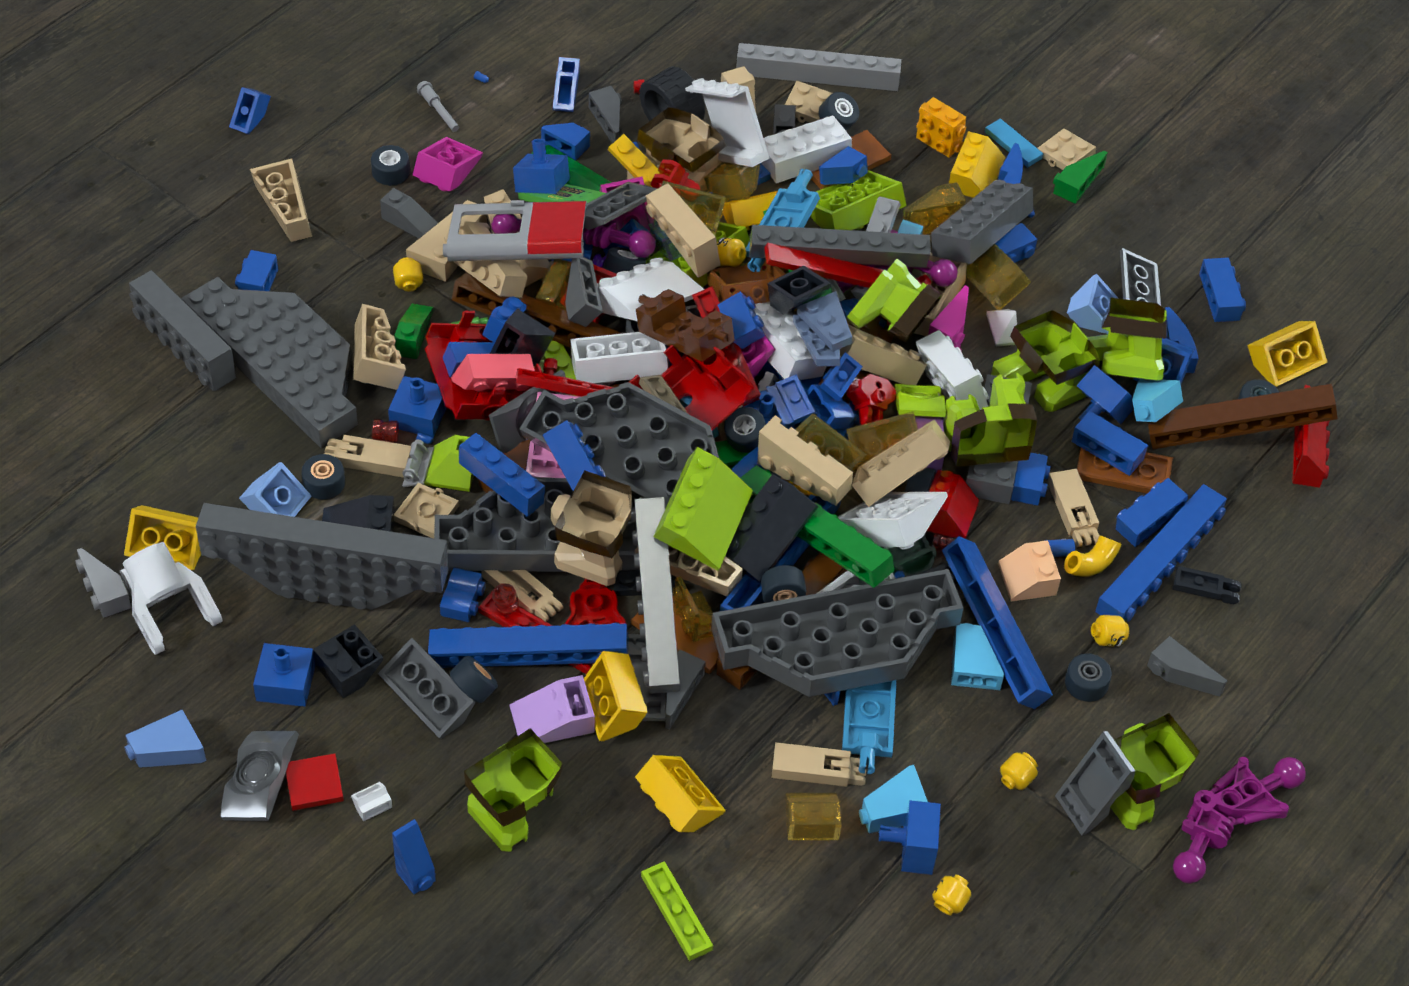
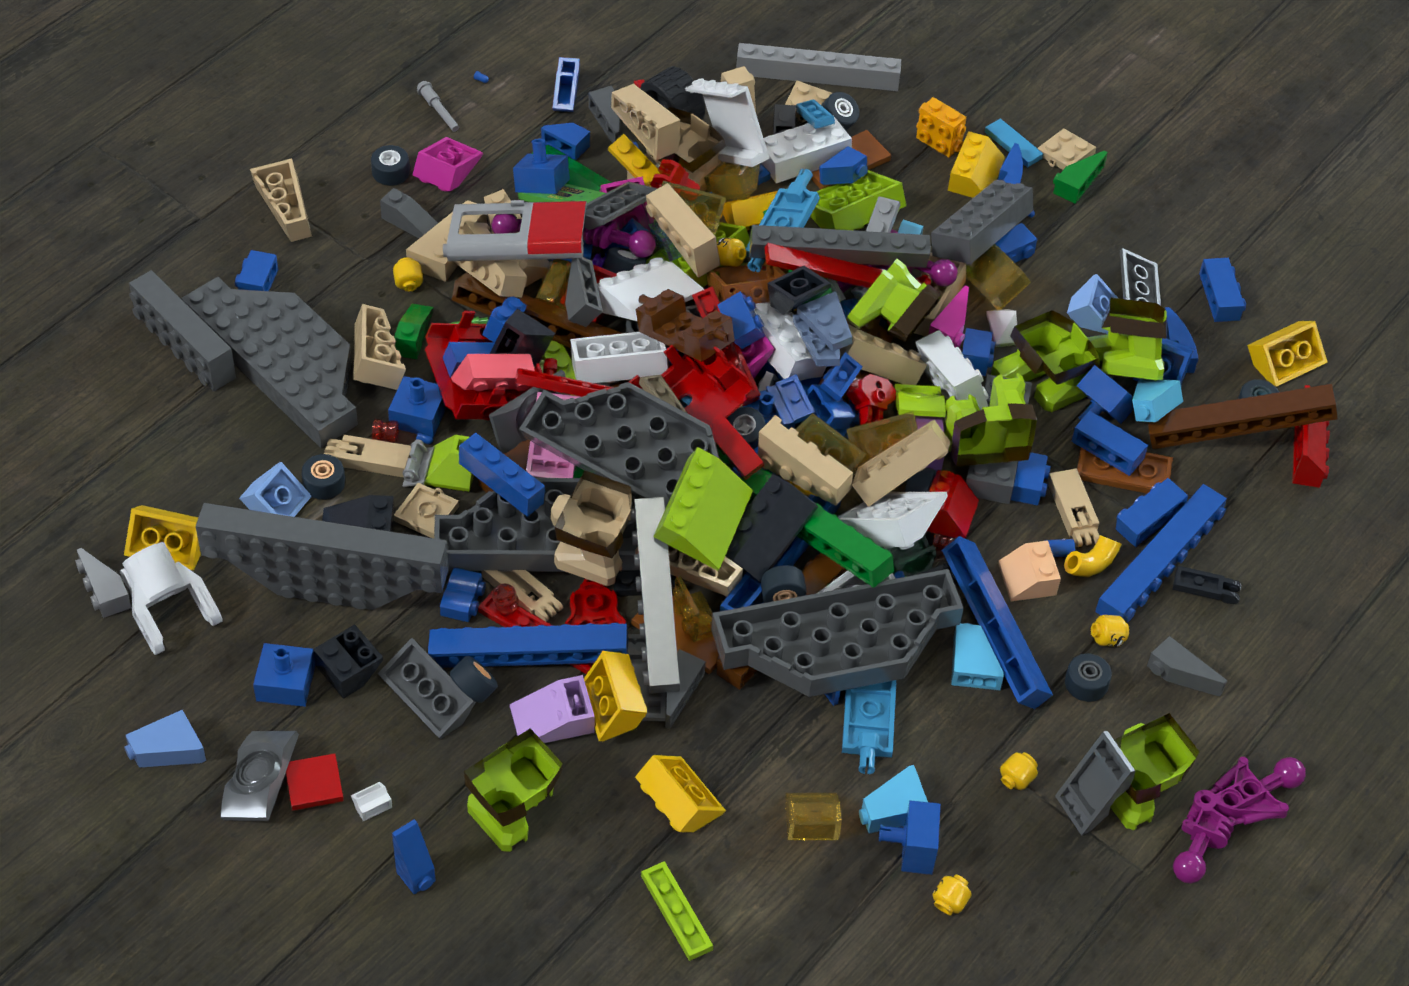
(249, 110): blue slope -> none
(571, 452): blue brick -> none
(647, 120): none -> tan wedge
(735, 447): none -> red slope
(808, 764): tan hinge -> none
(815, 114): none -> dark azure tile
(935, 207): clear yellow slope -> none
(979, 349): none -> blue brick

